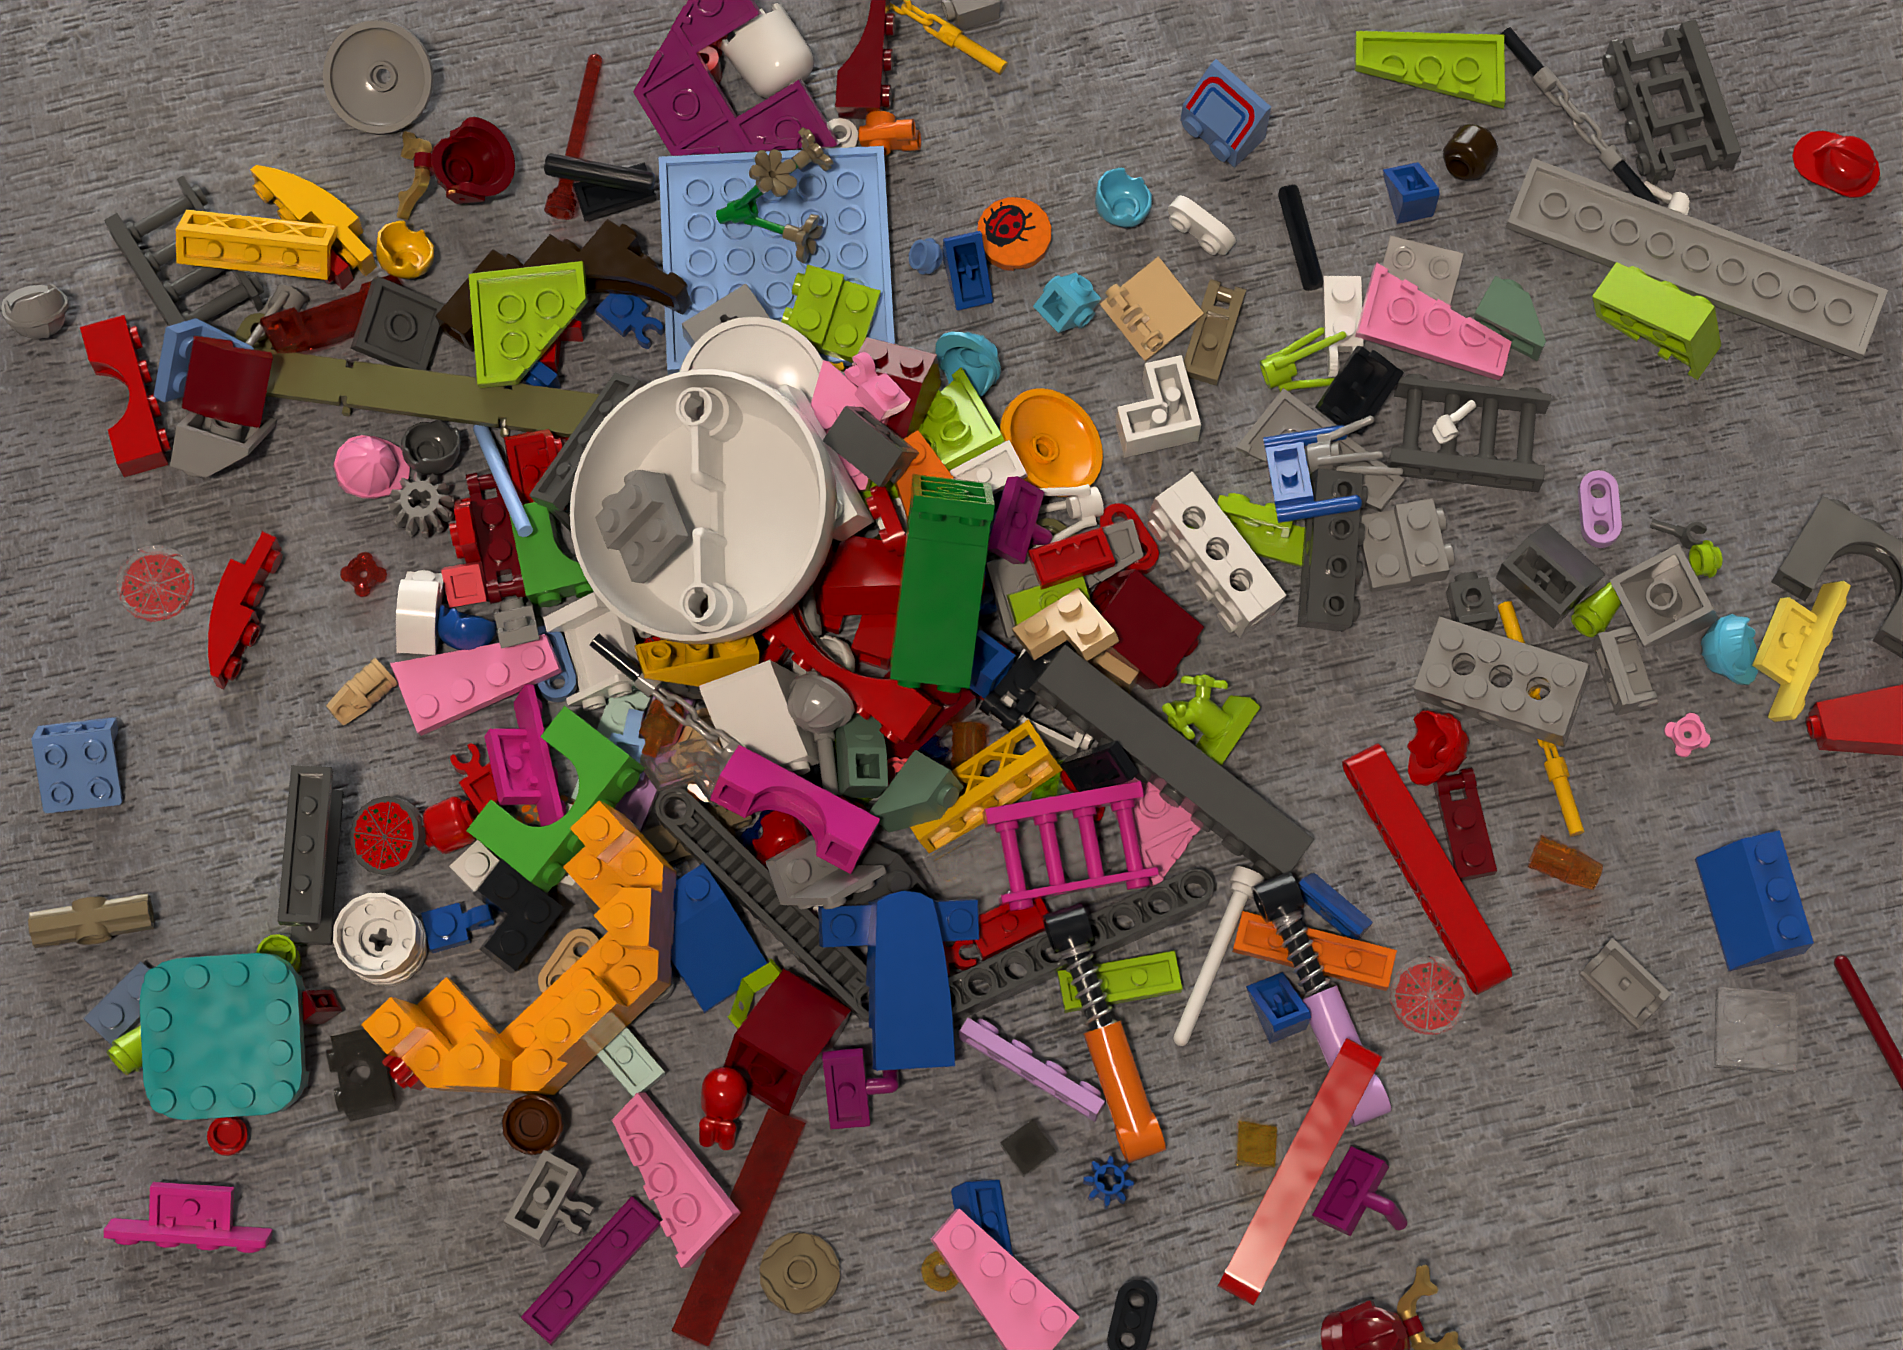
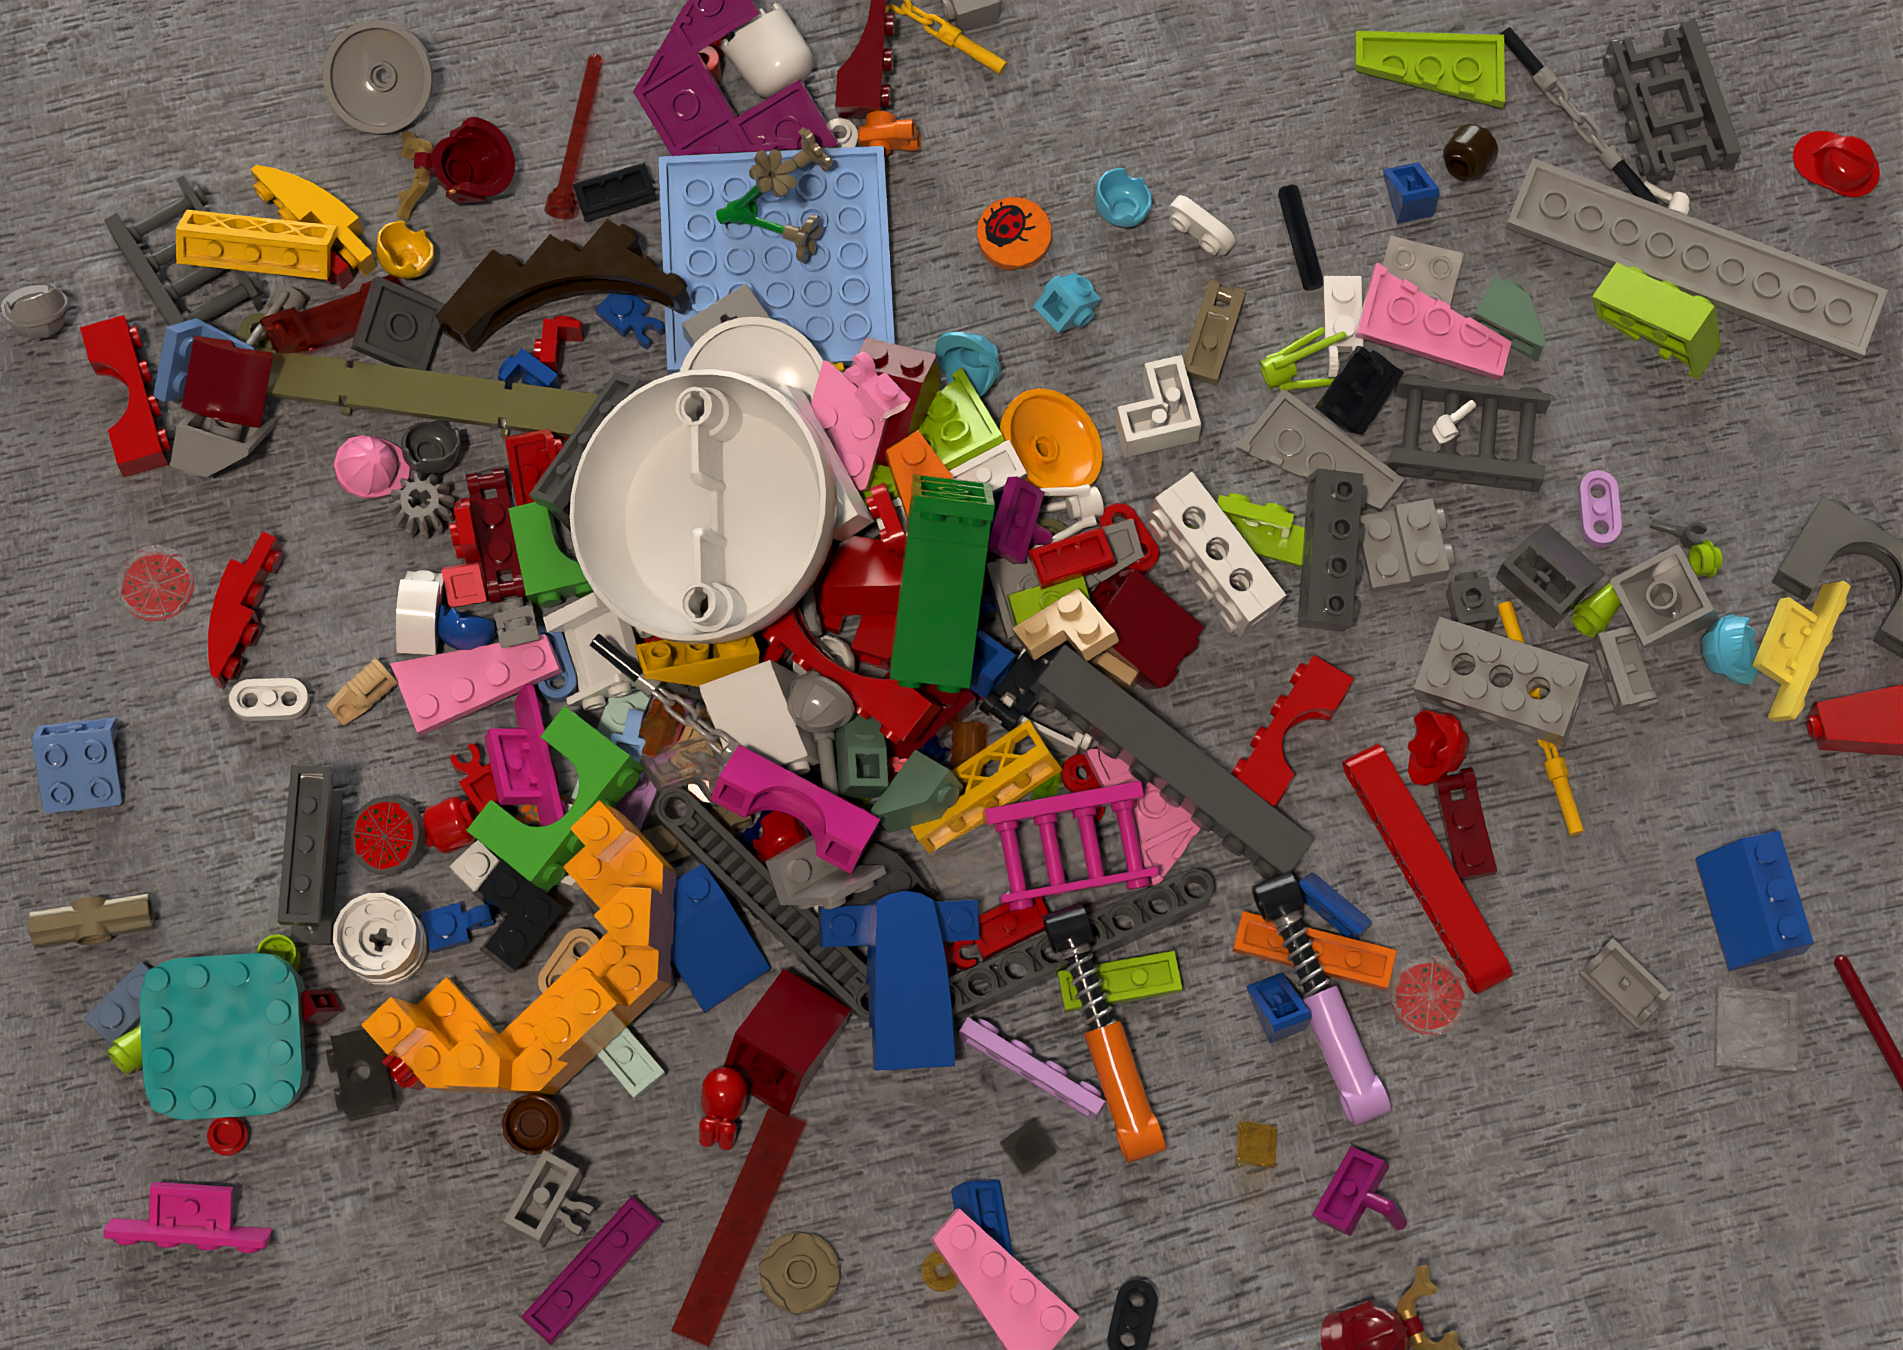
(270, 698): none -> white plate
(363, 563): clear red plate -> none
(503, 480): light blue bar -> none
(521, 316): lime plate -> none
(599, 173): black axle -> none
(642, 523): light grey plate -> none
(684, 1191): bright pink wing -> none
(747, 988): lime piece -> none
(832, 312): lime plate -> none
(849, 1089): magenta plate -> none
(870, 445): dark grey hinge -> none
(925, 256): medium blue plate -> none
(967, 270): blue slope -> none
(1099, 767): black plate -> none
(1117, 1177): blue gear -> none
(1151, 308): tan hinge -> none
(1219, 726): lime piece -> none
(1225, 114): medium blue slope -> none
(1242, 882): white piece -> none
(1292, 480): blue plate -> none
(1299, 1171): beam -> none
(1315, 696): none -> red arch
(1329, 455): light grey plant -> none
(1564, 863): clear orange hinge -> none
(1692, 724): bright pink plate -> none

